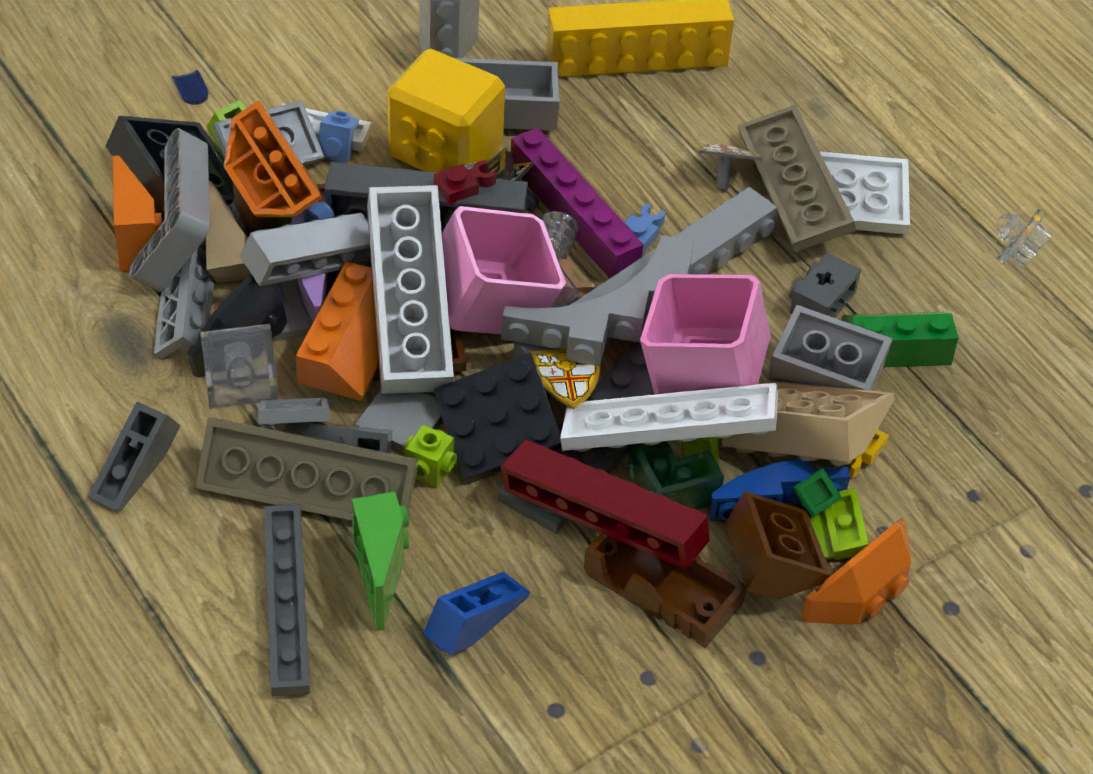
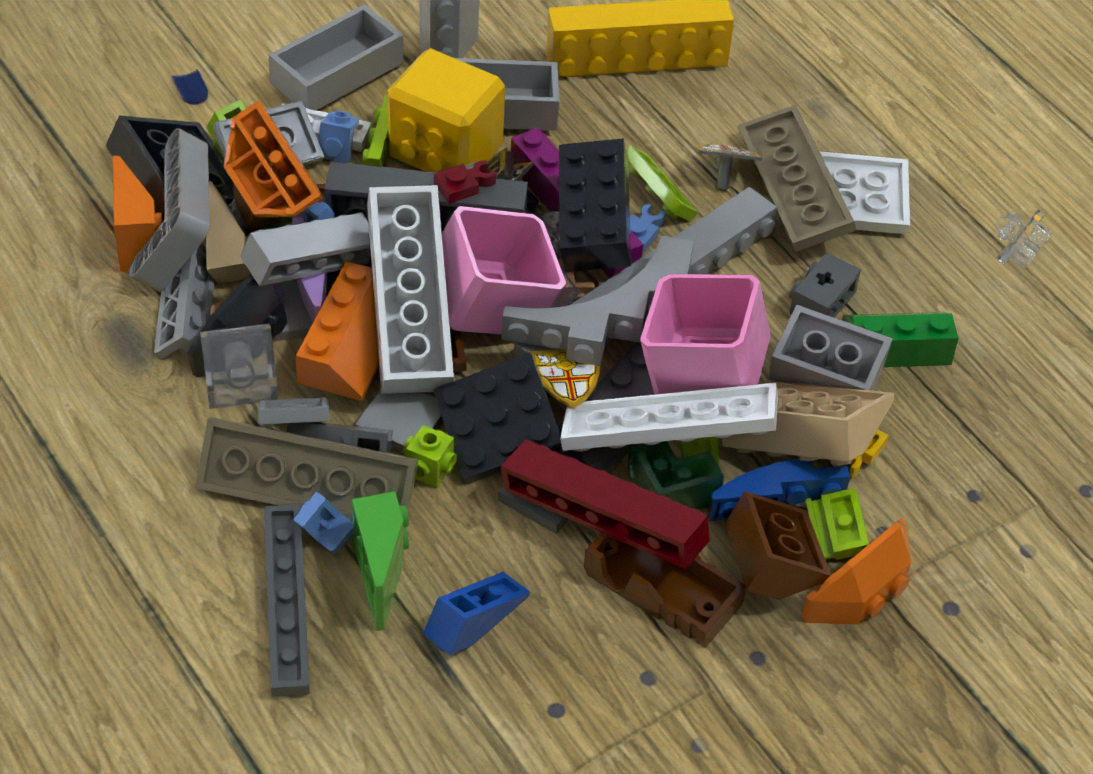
(134, 456): dark grey slope -> none
(324, 523): none -> medium blue bracket
(336, 58): none -> light grey piece
(378, 138): none -> lime plate
(594, 205): none -> black brick
(660, 185): none -> lime plate
(816, 493): green tile -> none

